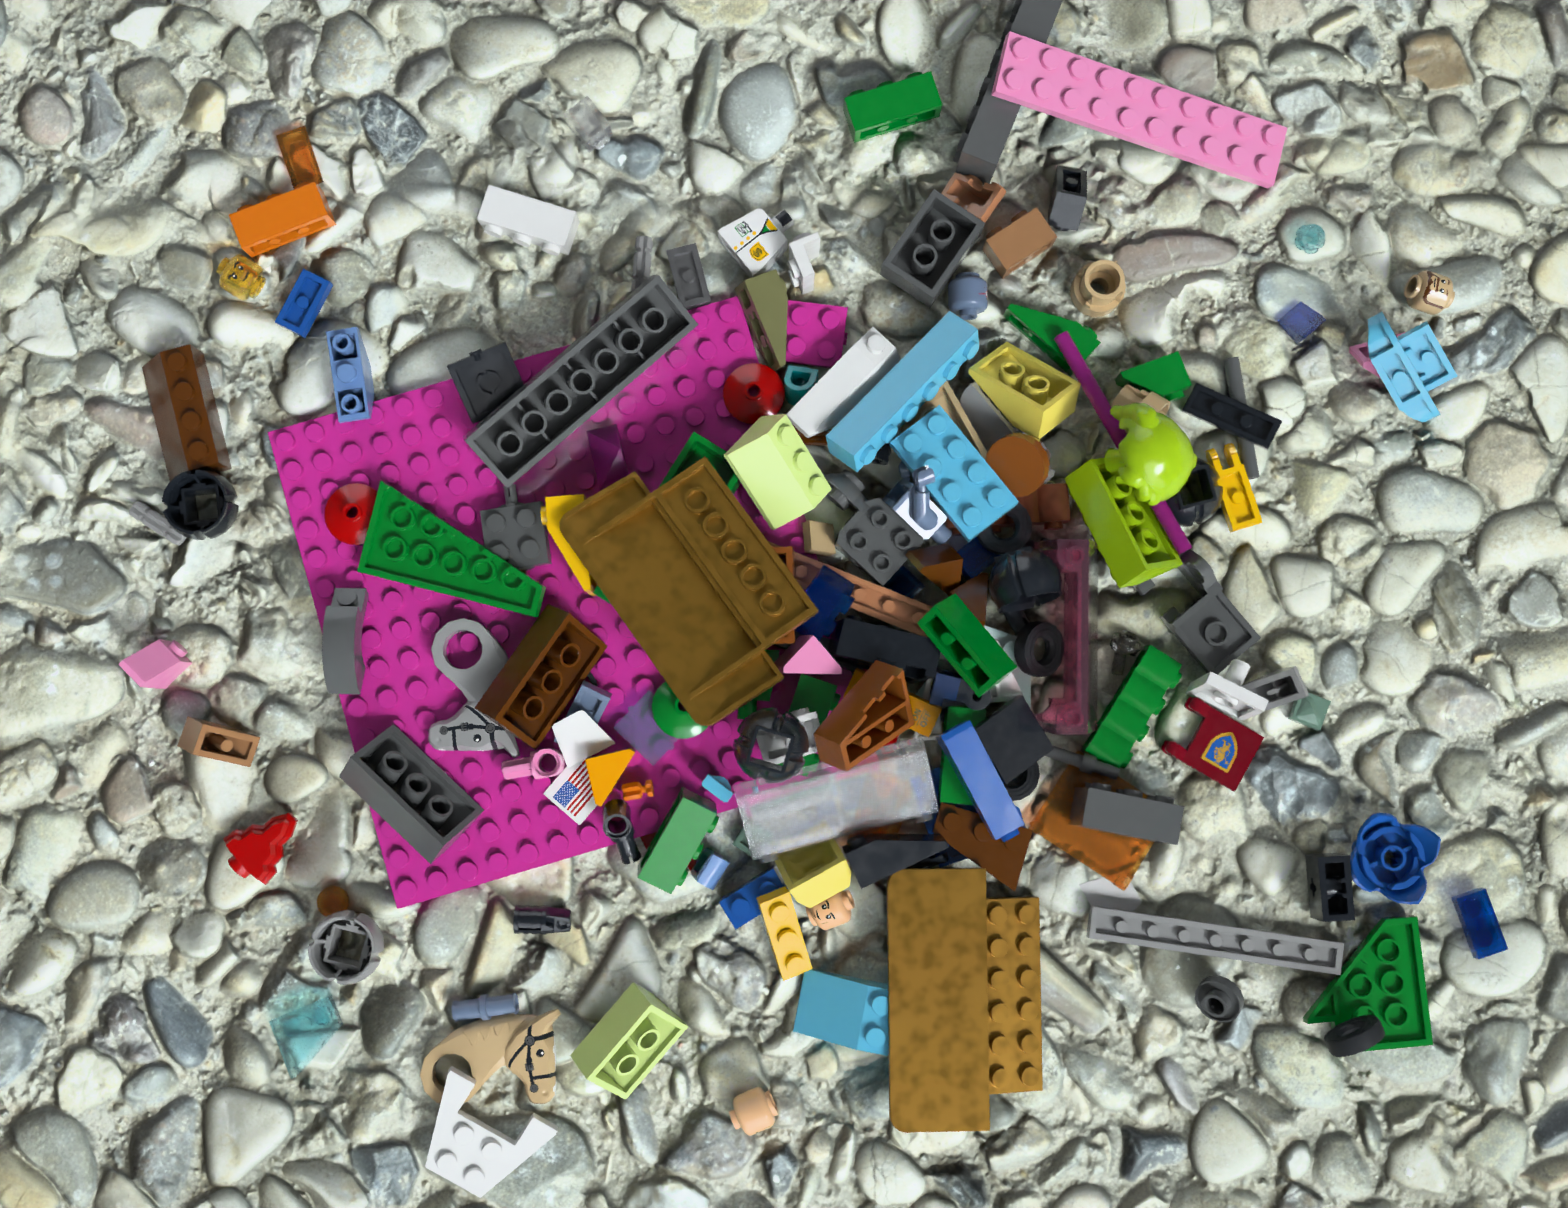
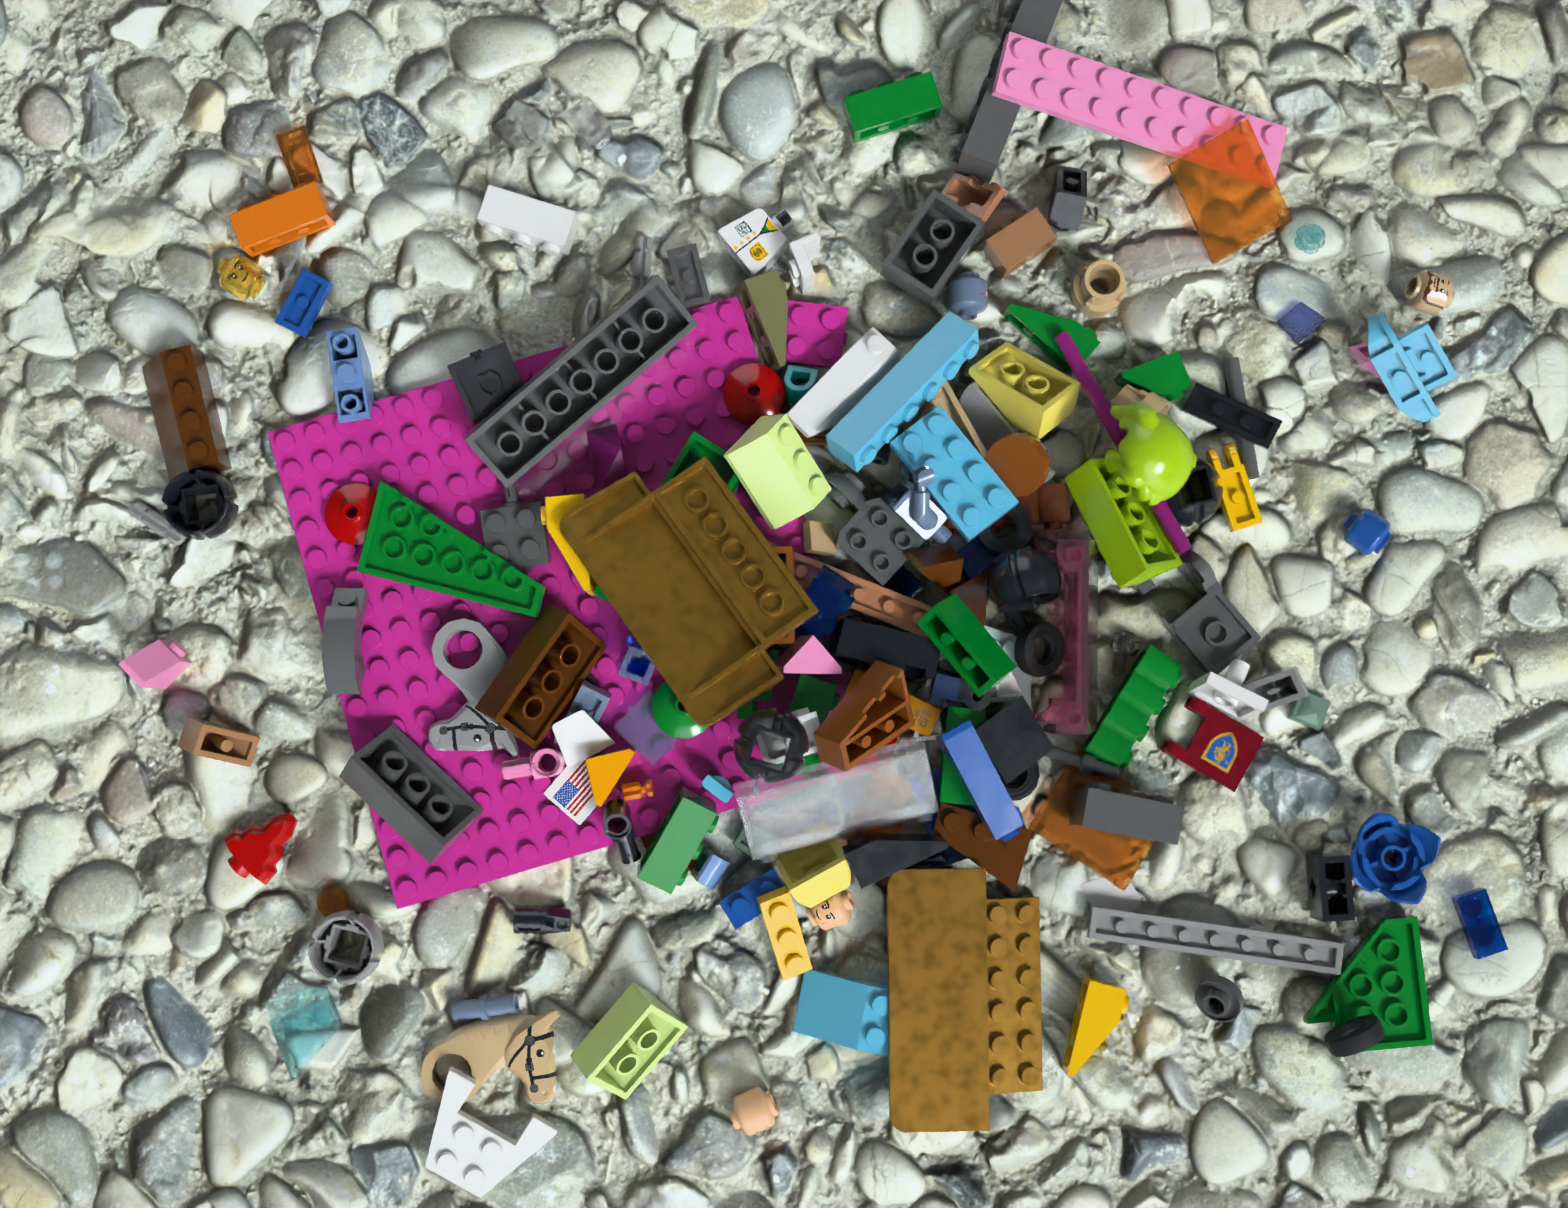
(634, 662): none -> clear blue brick
(1095, 1017): none -> yellow slope
(1230, 191): none -> clear orange piece
(1367, 532): none -> blue head

